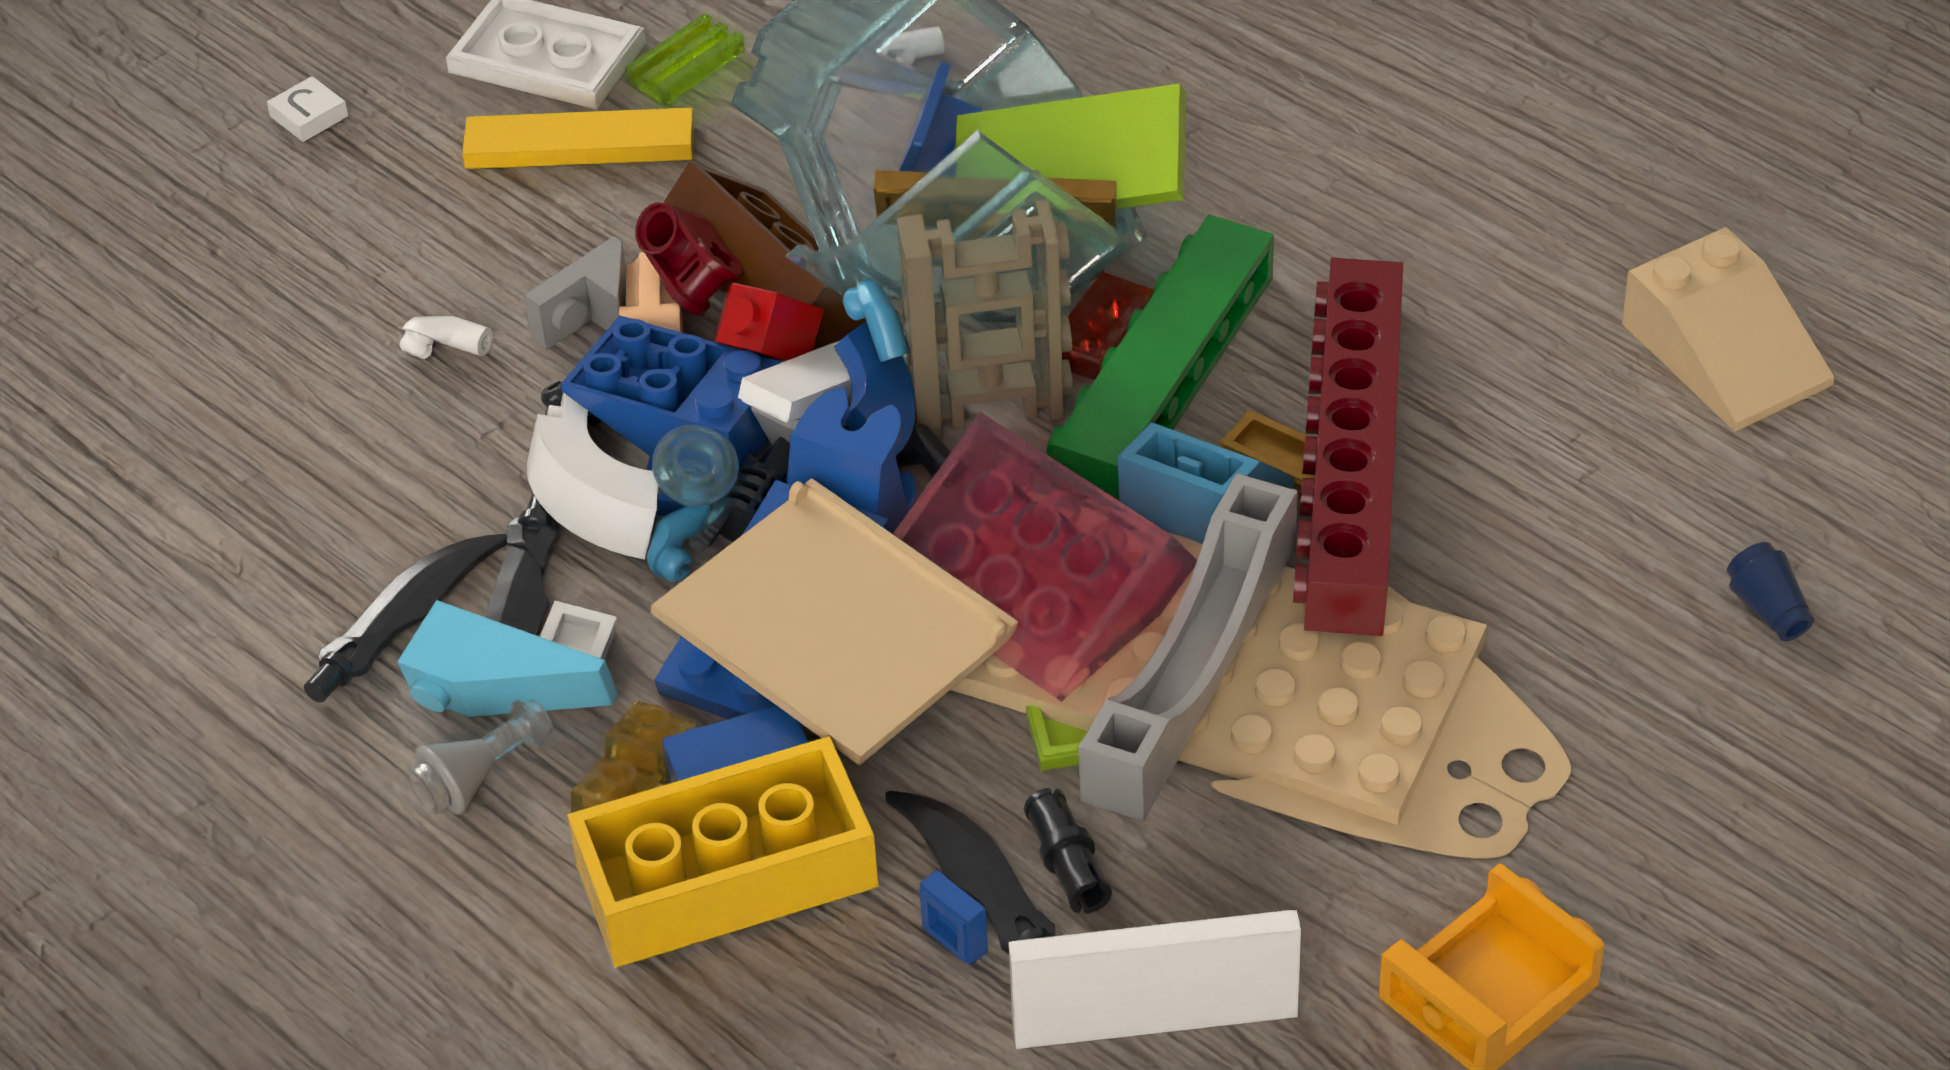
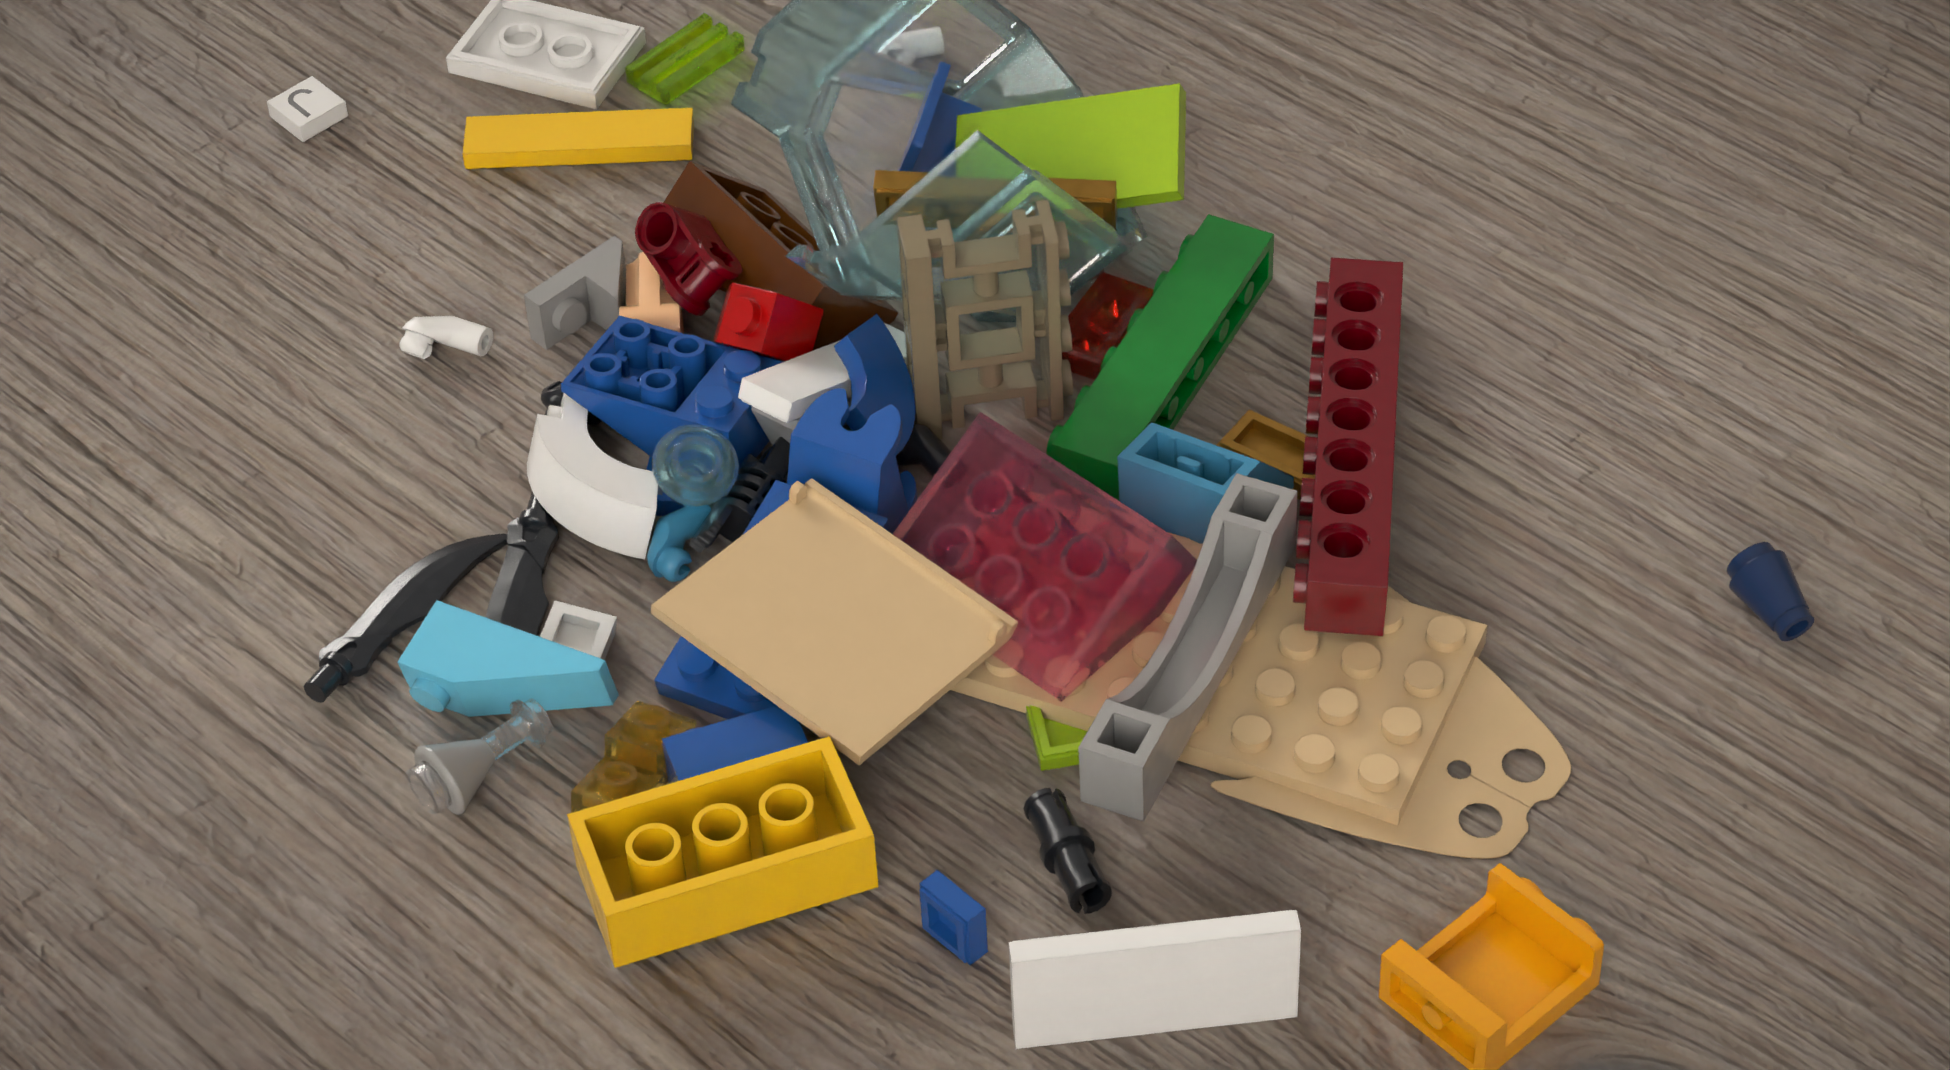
(884, 324): dark azure arm -> none
(975, 866): black sword -> none
(1724, 329): tan slope -> none

